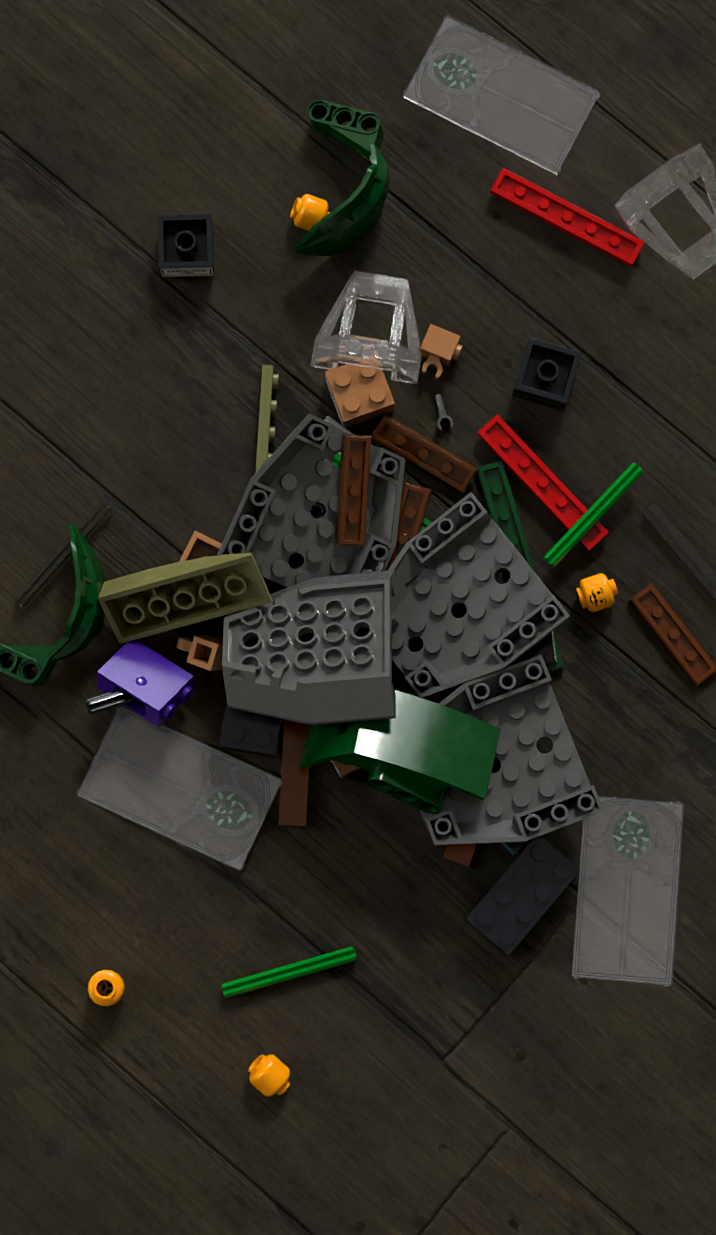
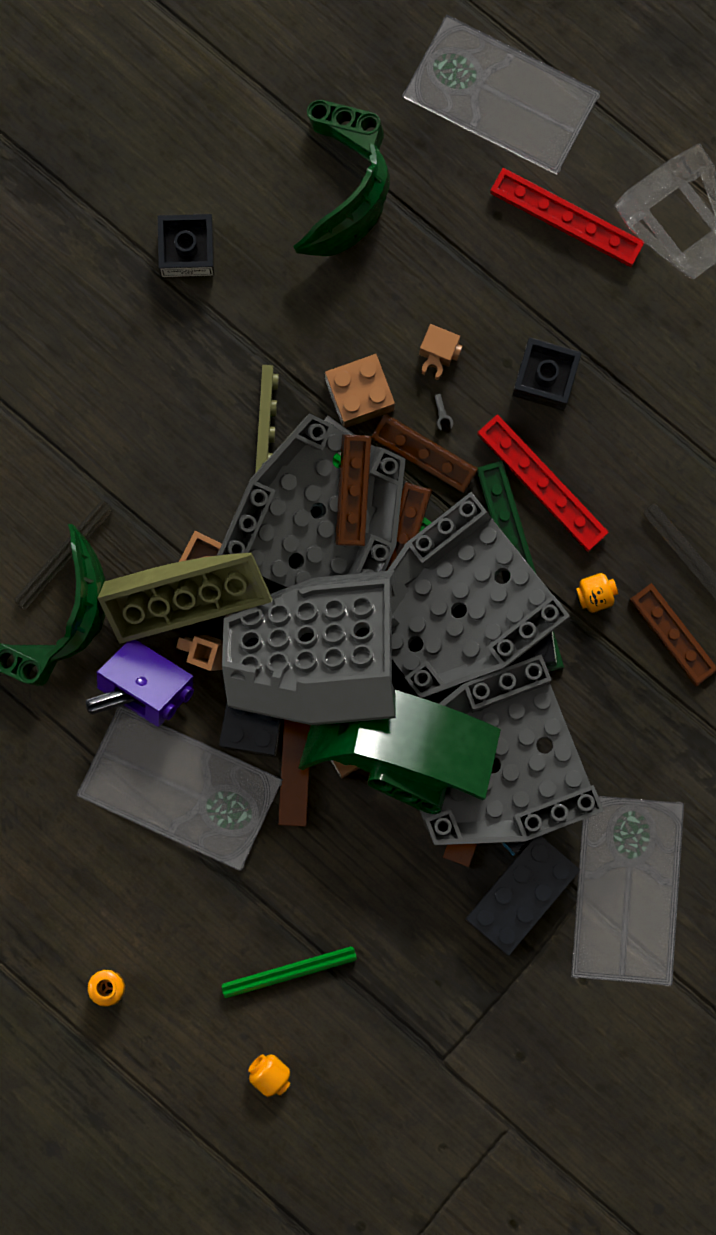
(308, 211): light orange head -> none
(367, 351): clear windscreen -> none
(593, 515): green axle -> none

